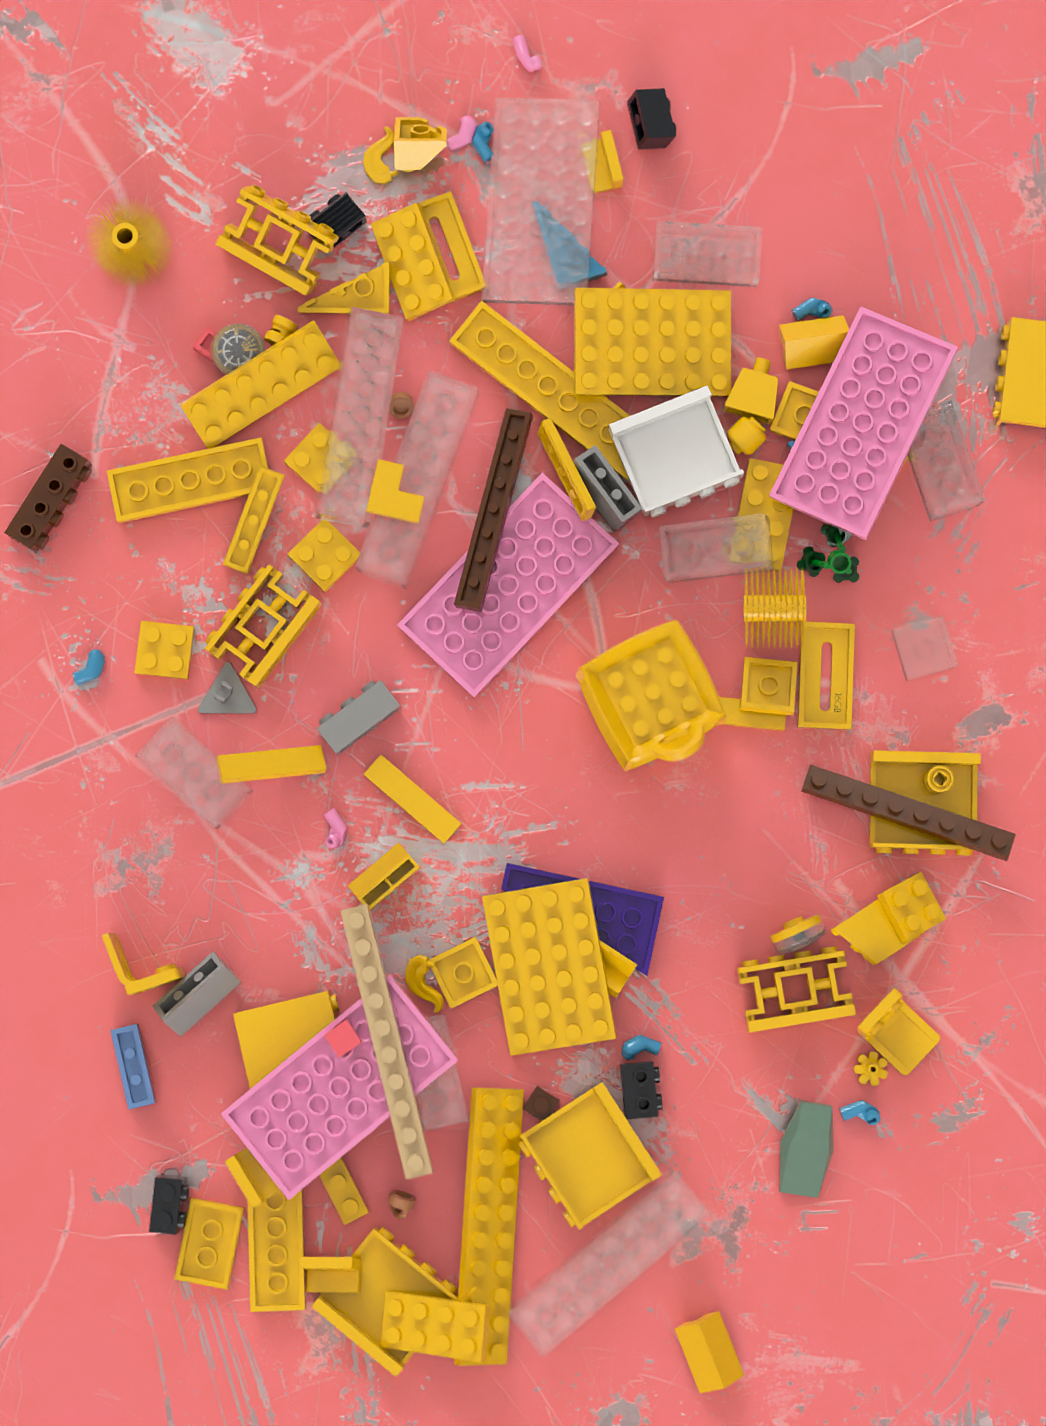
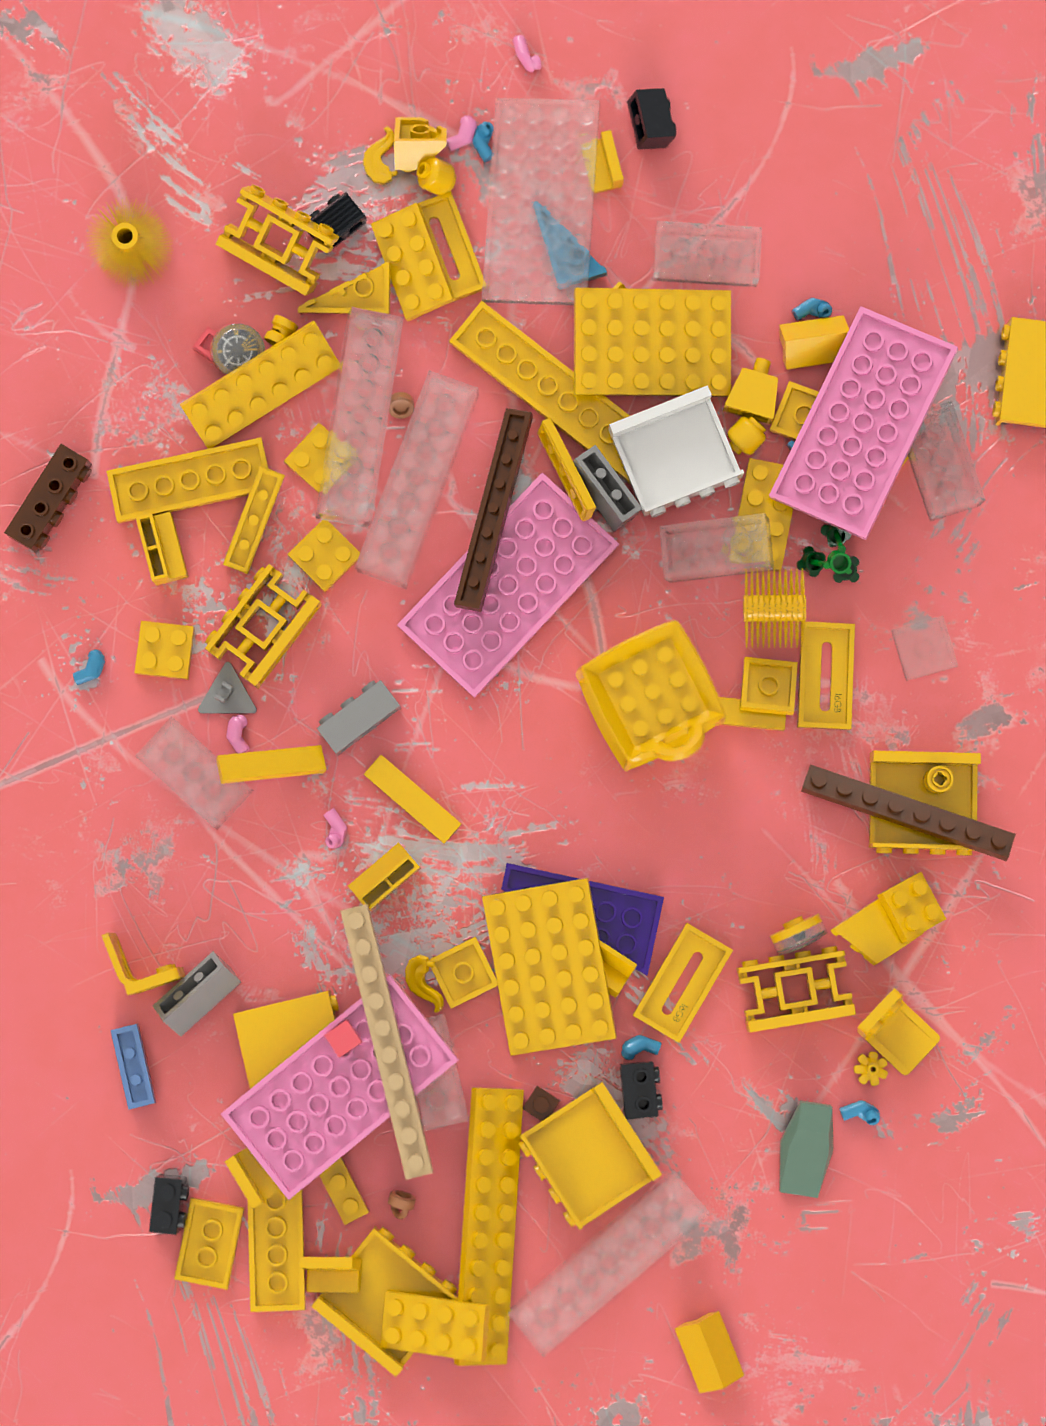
(162, 548): none -> yellow piece
(234, 733): none -> bright pink arm
(387, 499): yellow tile -> none
(436, 176): none -> yellow head
(713, 960): none -> yellow piece

